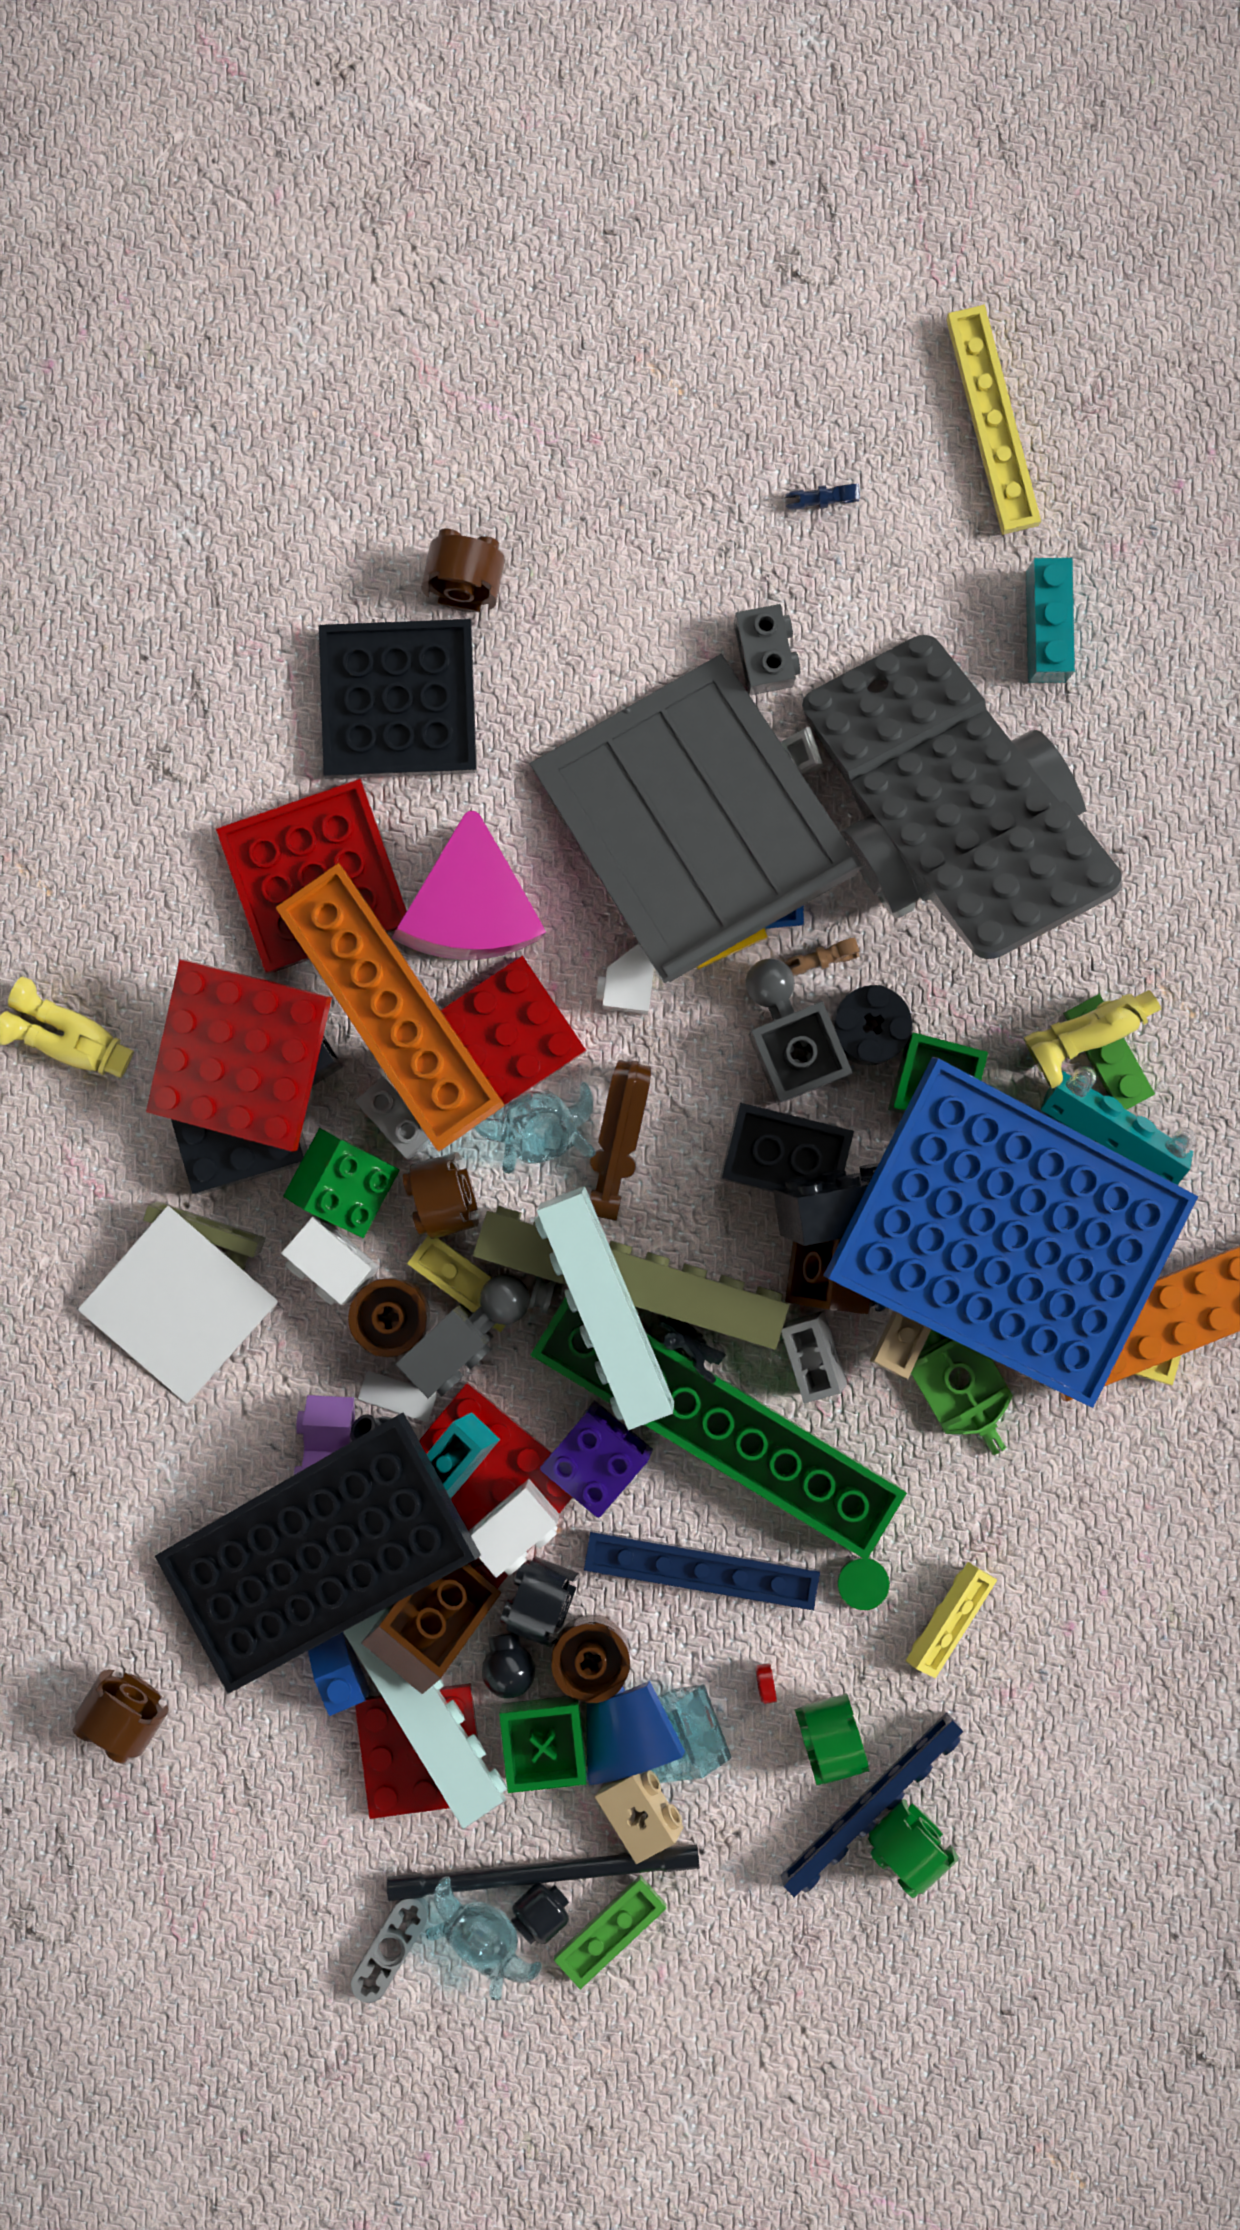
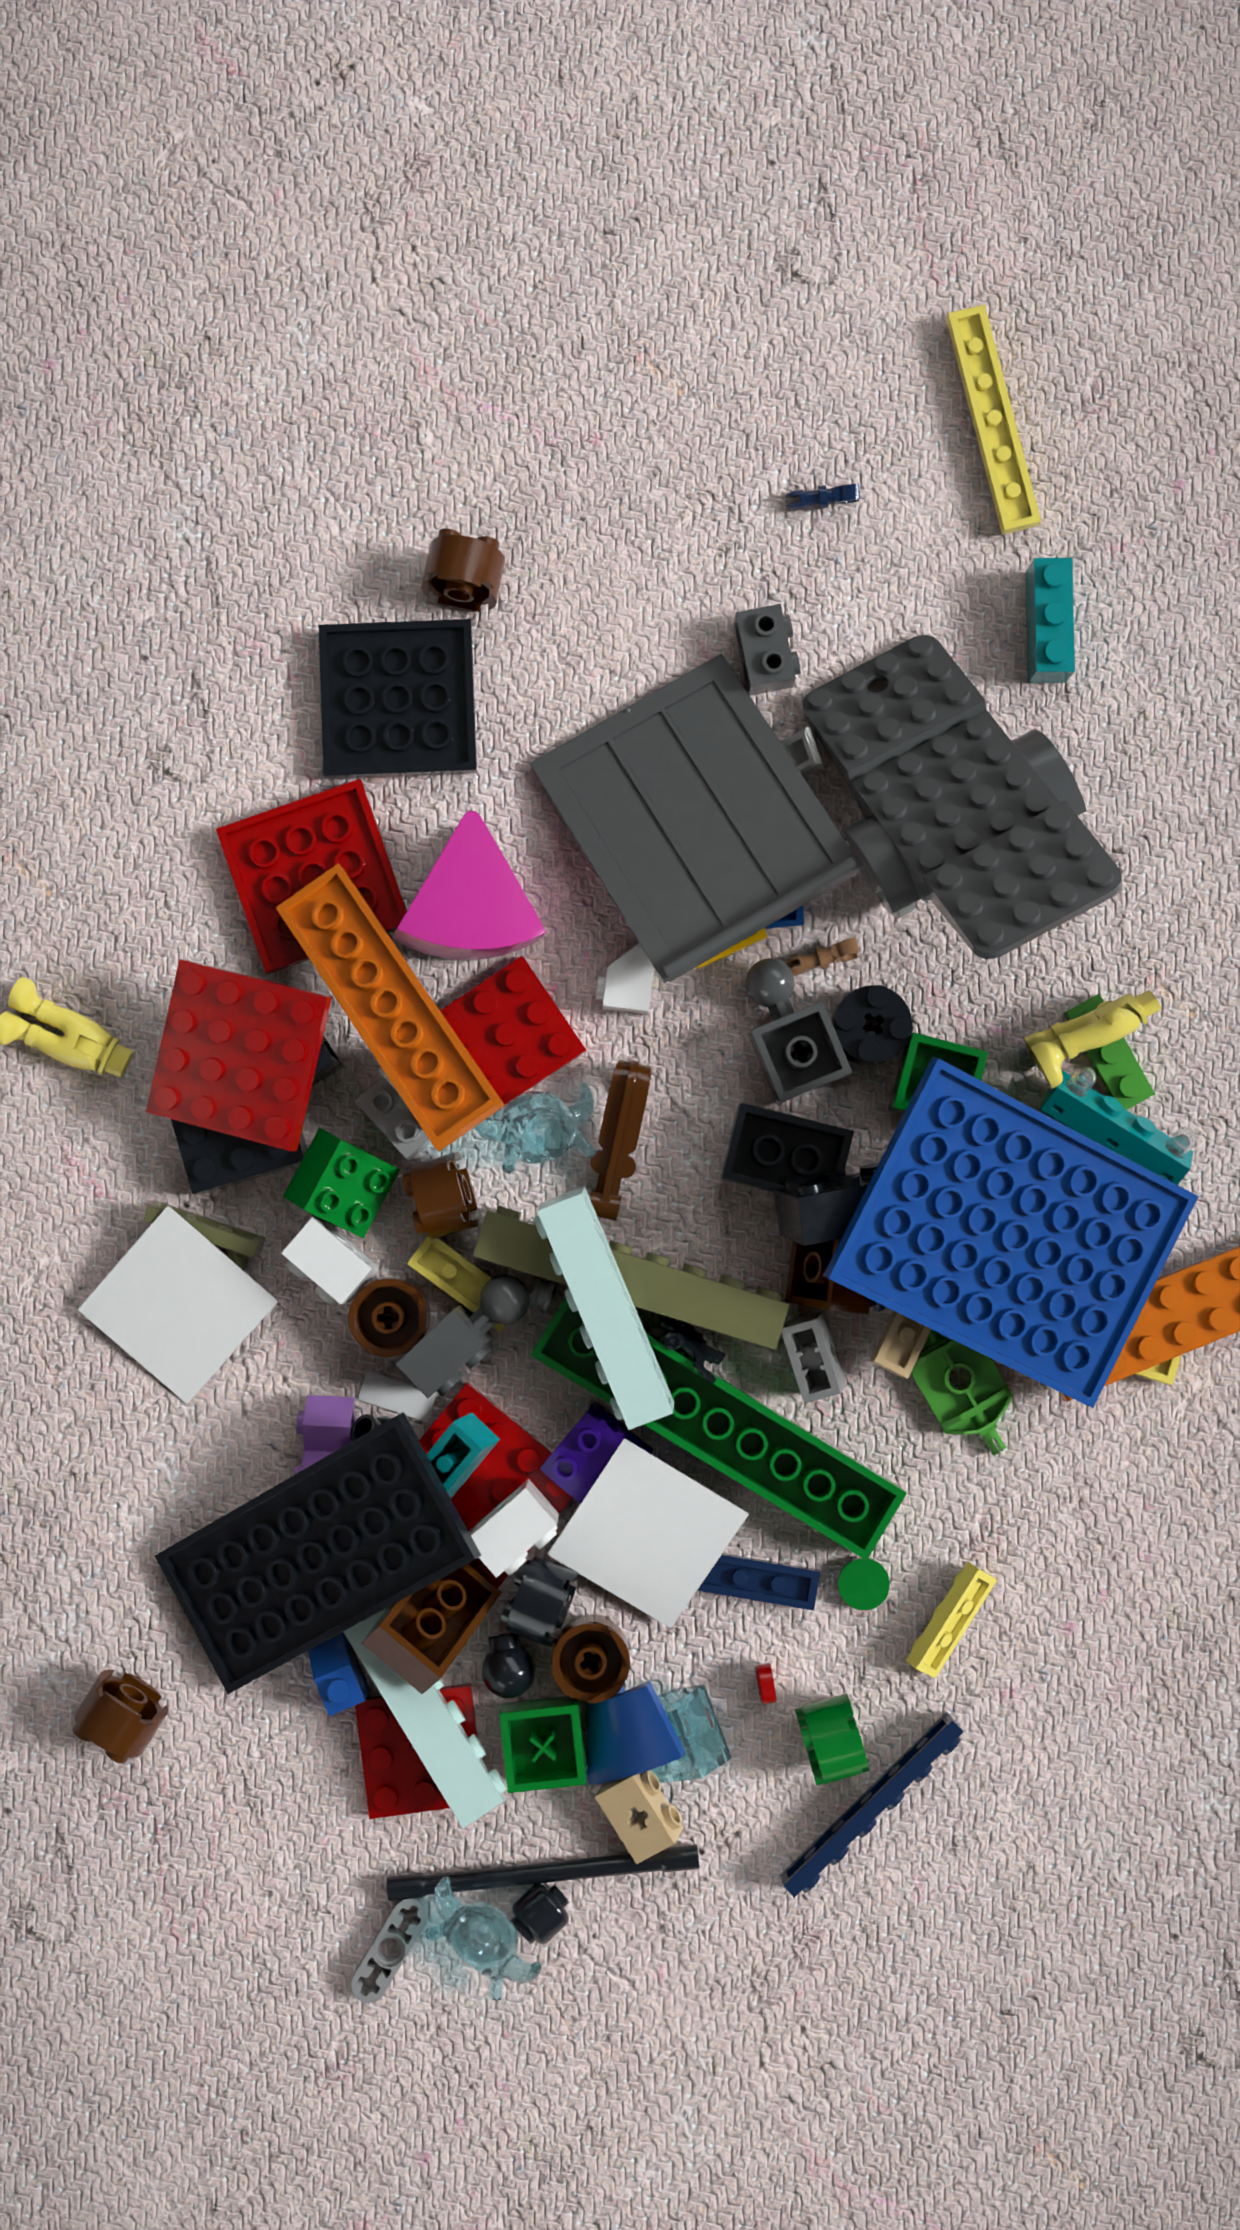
(610, 1932): bright green plate -> none
(647, 1533): none -> white sticker
(911, 1848): green brick -> none

